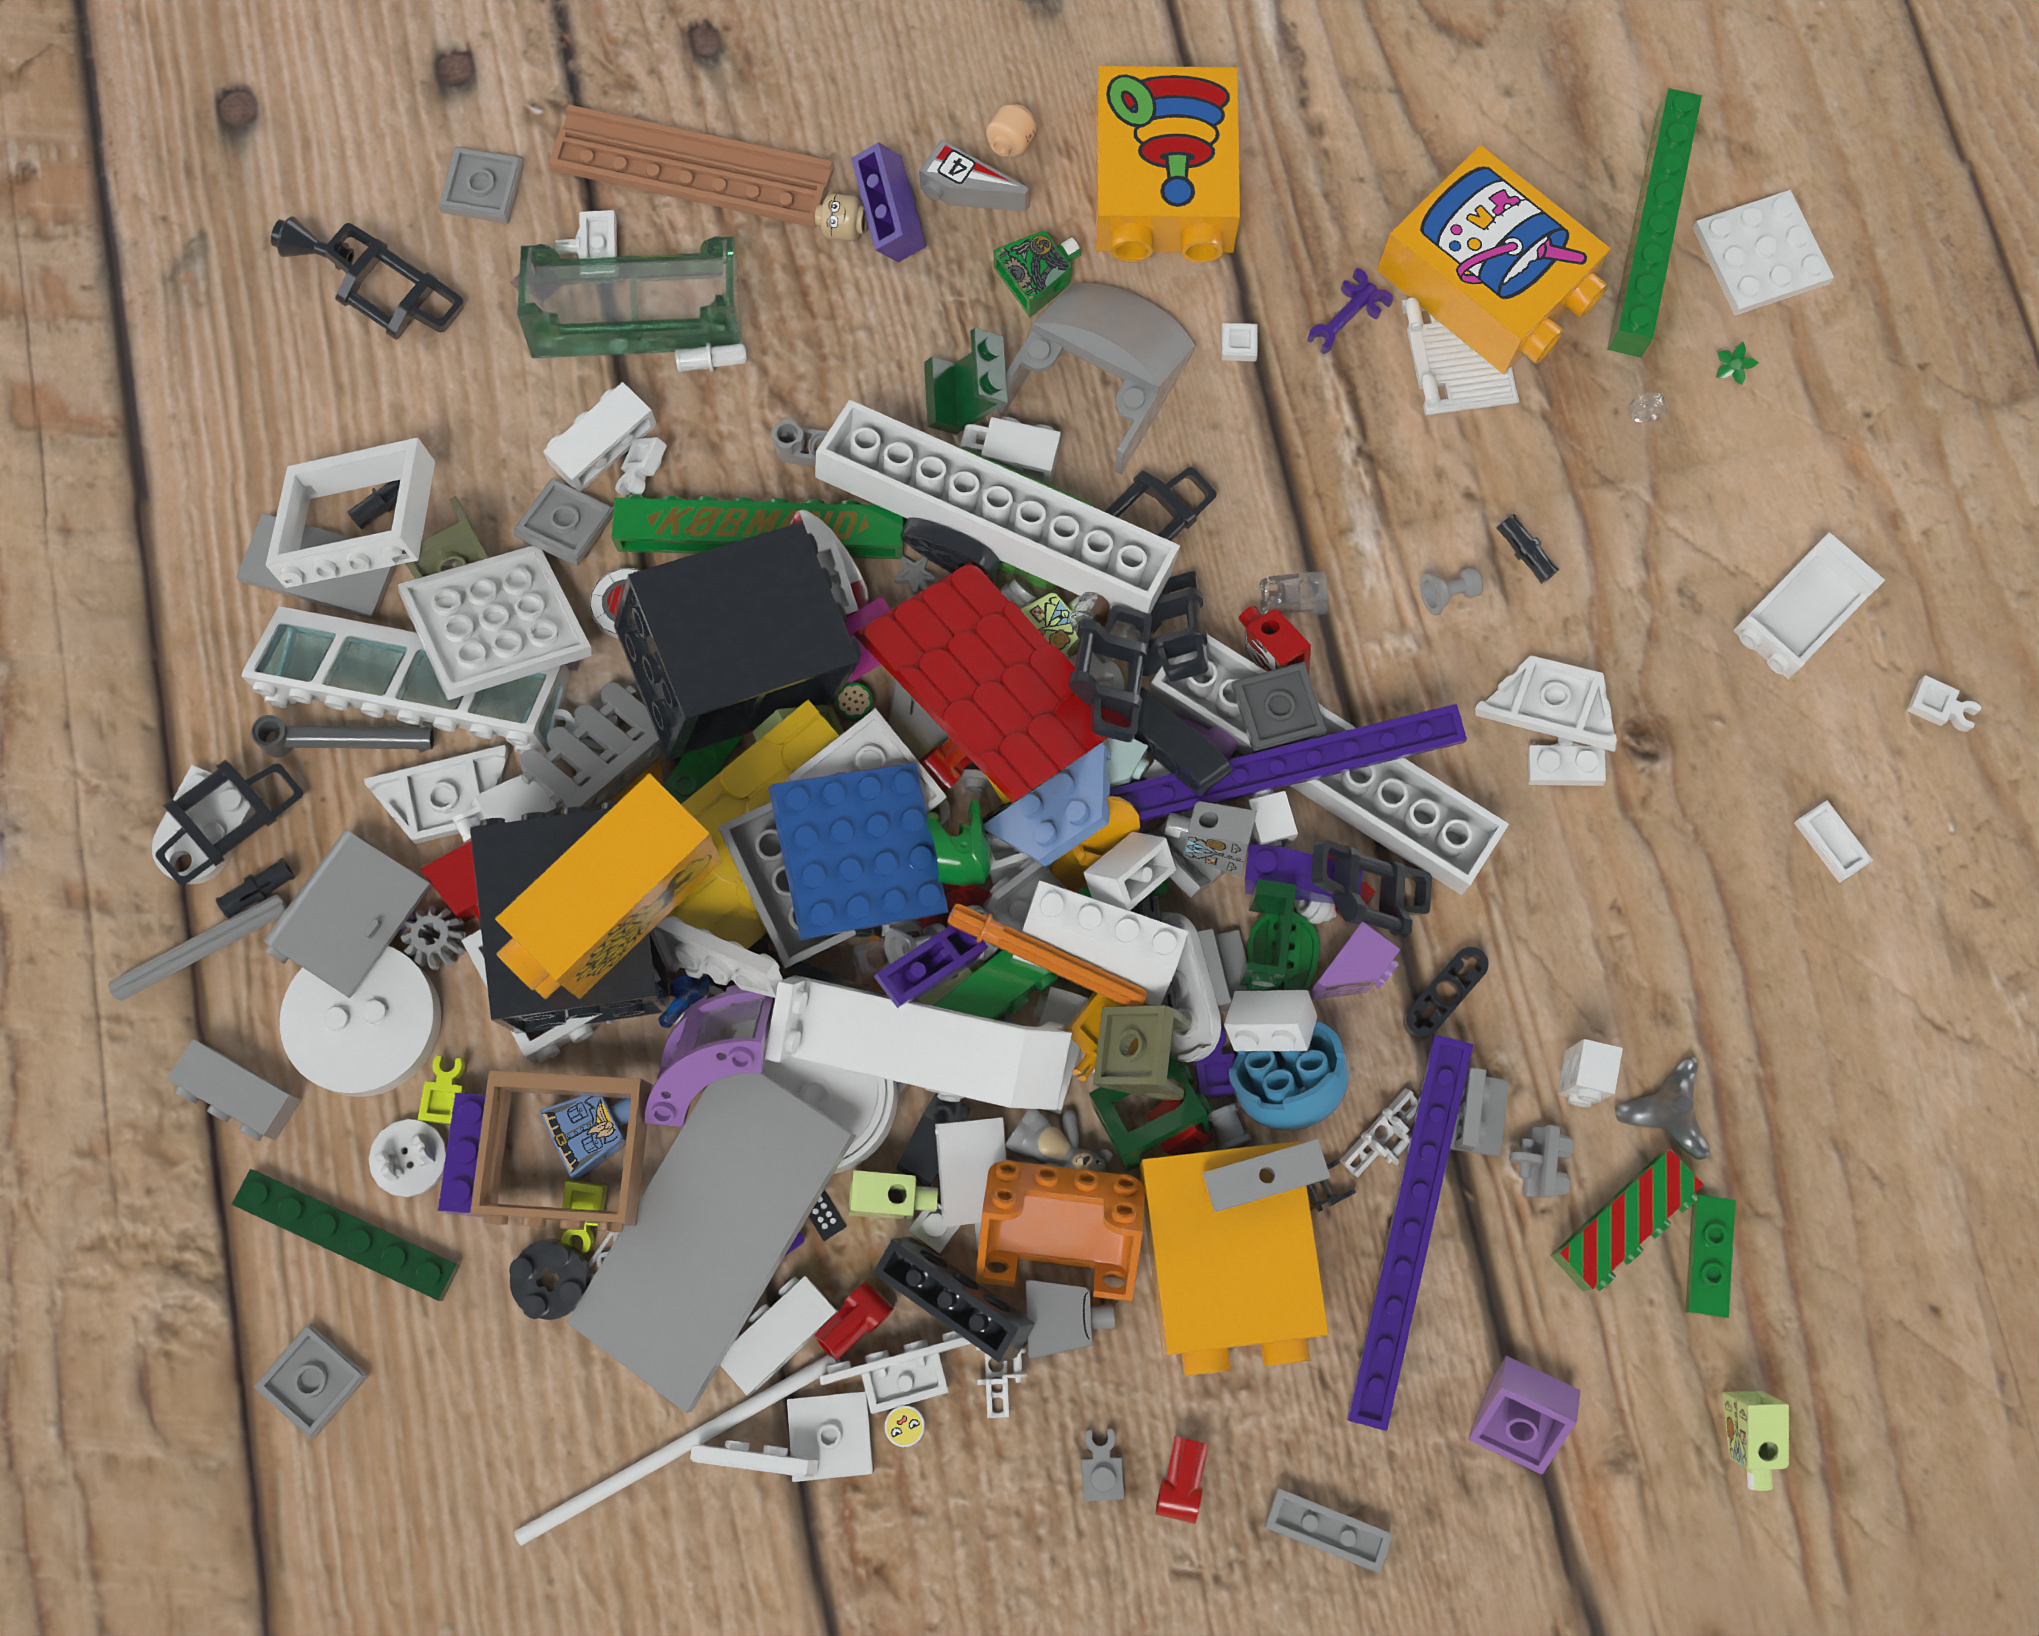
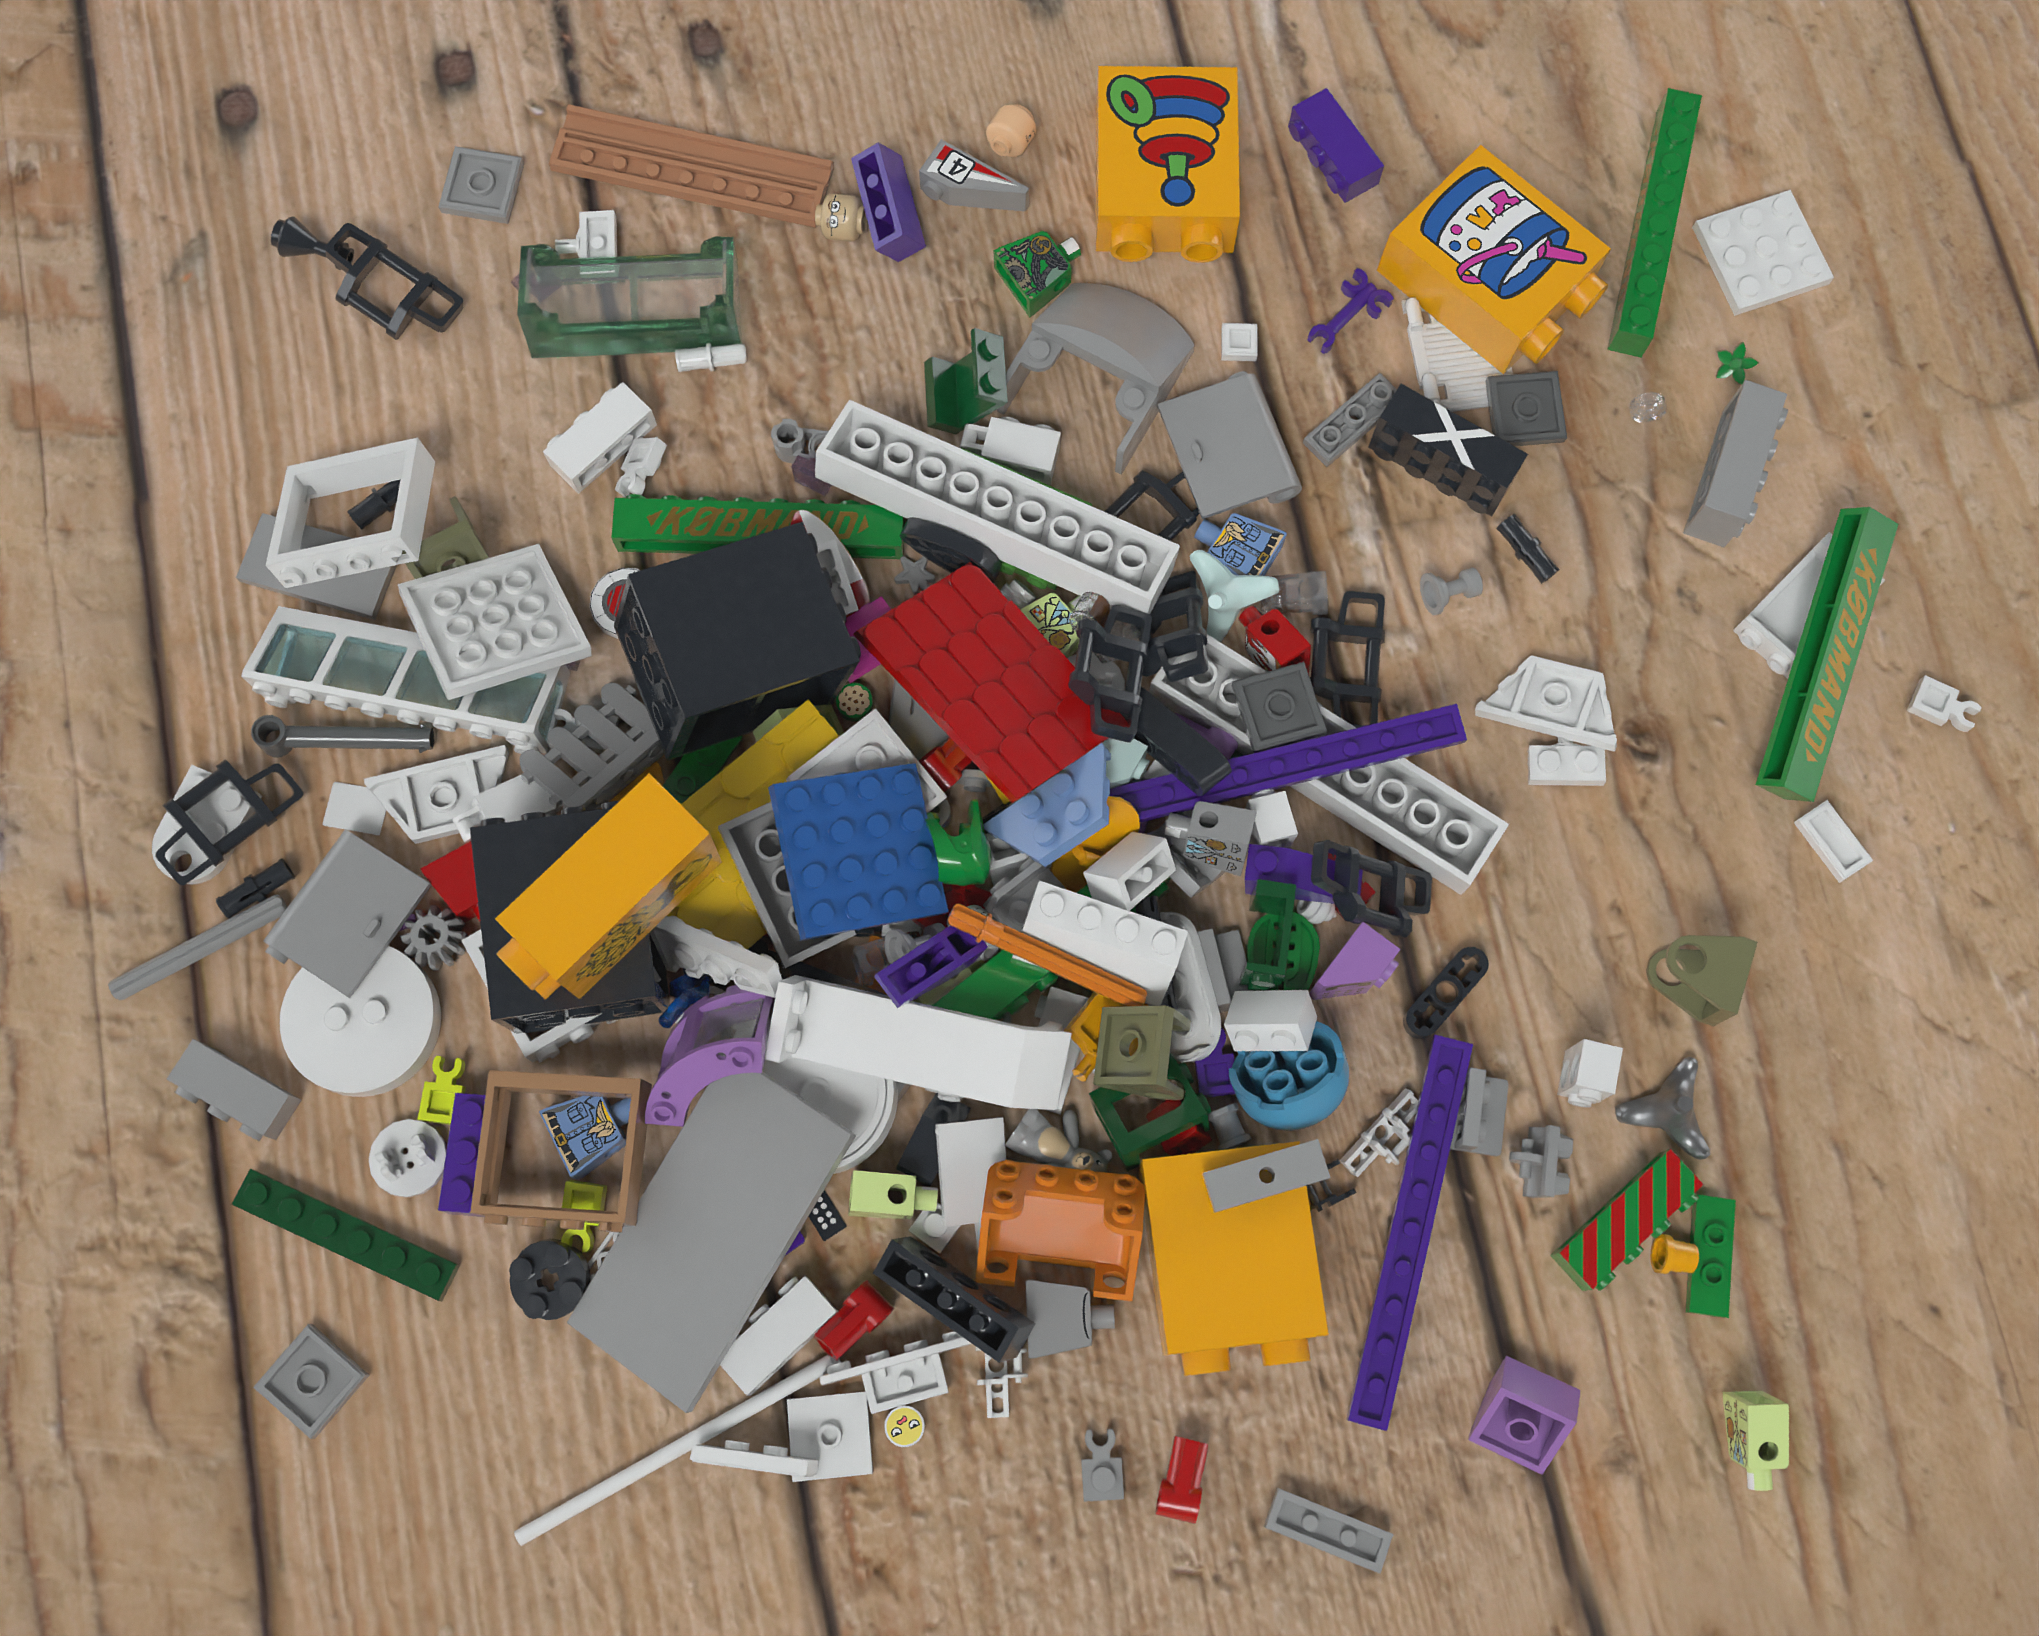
(354, 809): none -> white sticker
(564, 522): light grey tile -> none
(804, 474): none -> plate
(1228, 592): none -> light aqua piece
(1237, 445): none -> light grey door
(1242, 544): none -> torso
(1327, 629): none -> black bar
(1335, 145): none -> dark purple brick
(1340, 431): none -> light grey tile
(1446, 450): none -> black brick
(1526, 408): none -> dark grey plate
(1673, 1255): none -> light orange piece
(1711, 976): none -> olive hose
(1737, 464): none -> light grey brick
(1827, 654): none -> green brick

